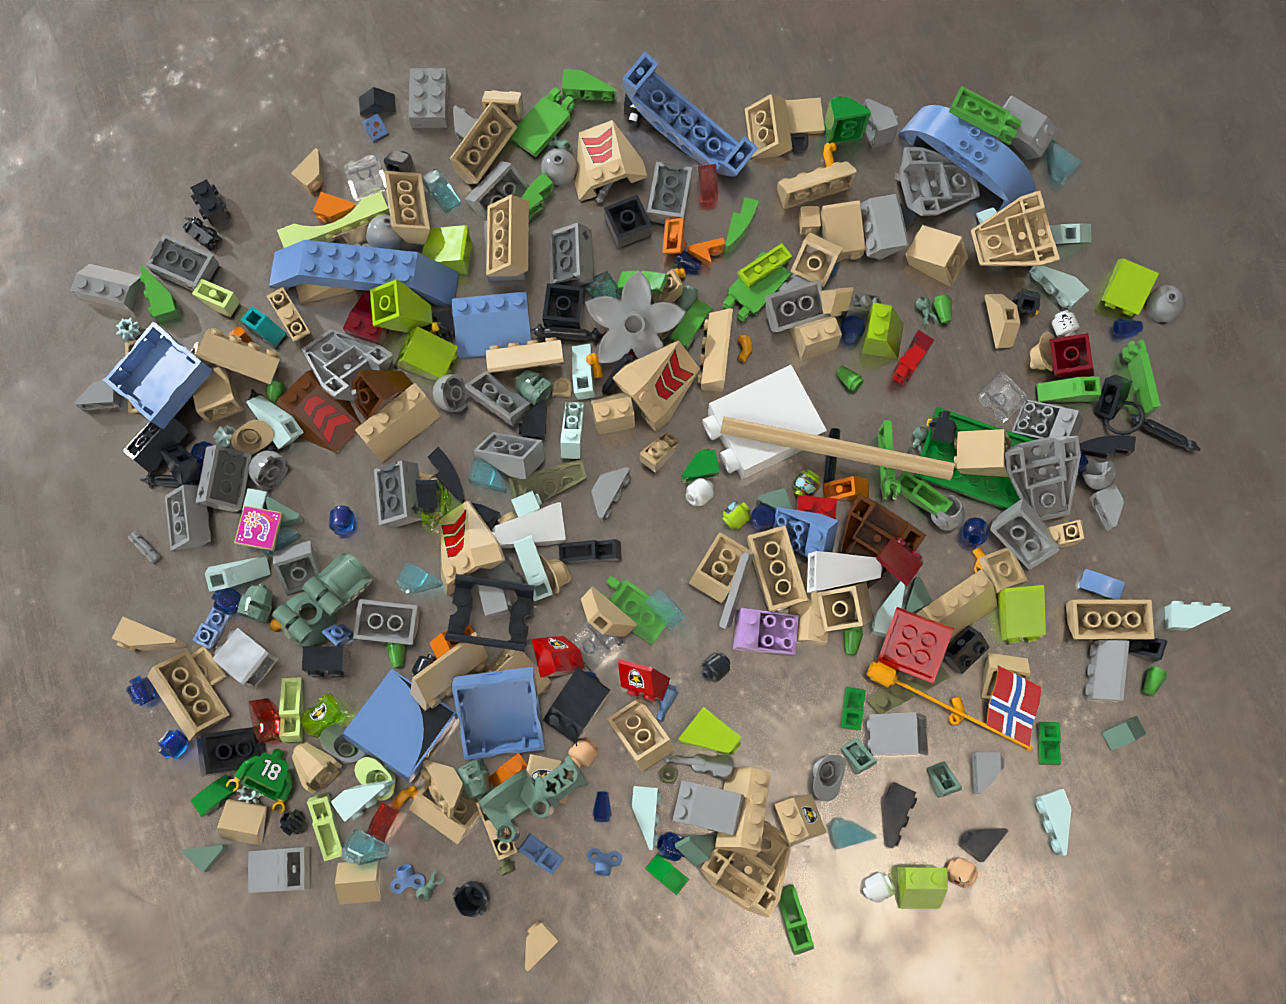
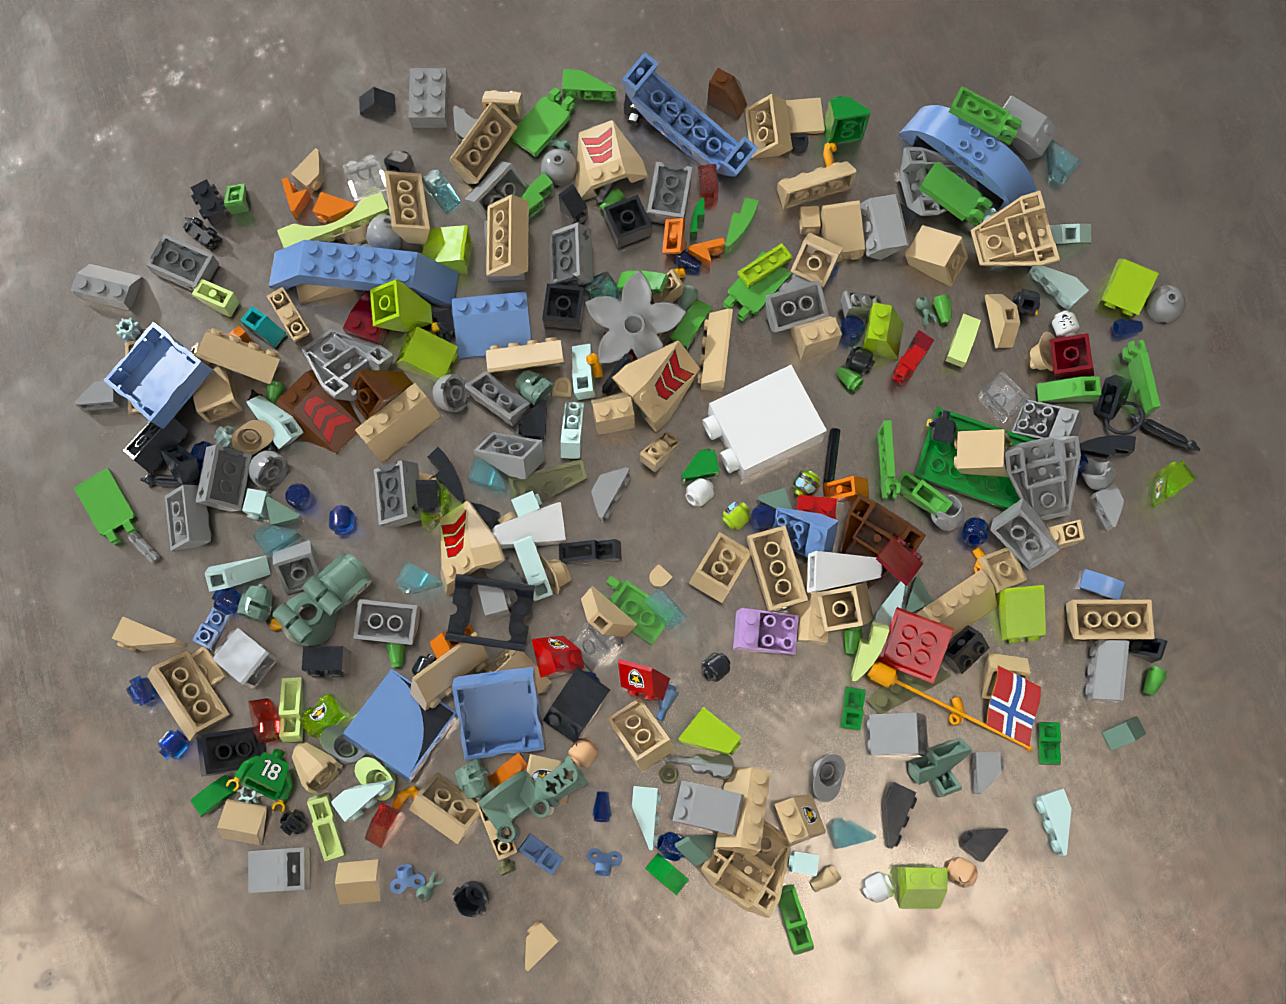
(106, 505): none -> bright green tile
(162, 303): bright green slope -> none
(205, 857): sand green slope -> none
(235, 199): none -> bright green slope
(258, 528): tile -> none
(296, 199): none -> orange slope
(299, 496): none -> clear blue head
(339, 635): medium blue slope -> none
(364, 849): clear light blue slope -> none
(375, 128): medium blue slope -> none
(443, 785): tan slope -> none
(567, 333): black wheel -> none
(573, 205): none -> black slope
(614, 197): none -> bright green cone
(659, 577): none -> tan tile
(697, 216): none -> green slope
(726, 94): none -> reddish brown slope
(736, 589): light grey tile -> none
(747, 347): light orange arm -> none
(803, 863): none -> light aqua brick
(827, 877): none -> tan cone
(836, 300): tan slope -> none
(837, 448): tan axle -> none
(858, 756): sand green slope -> none
(860, 360): none -> black head
(869, 649): none -> yellowish green slope
(881, 124): light grey slope -> none
(919, 437): sand green arm -> none
(938, 760): none -> sand green slope
(955, 194): none -> bright green tile
(963, 340): none -> yellowish green slope
(1170, 481): none -> clear neon green slope
(1184, 617): light aqua slope -> none

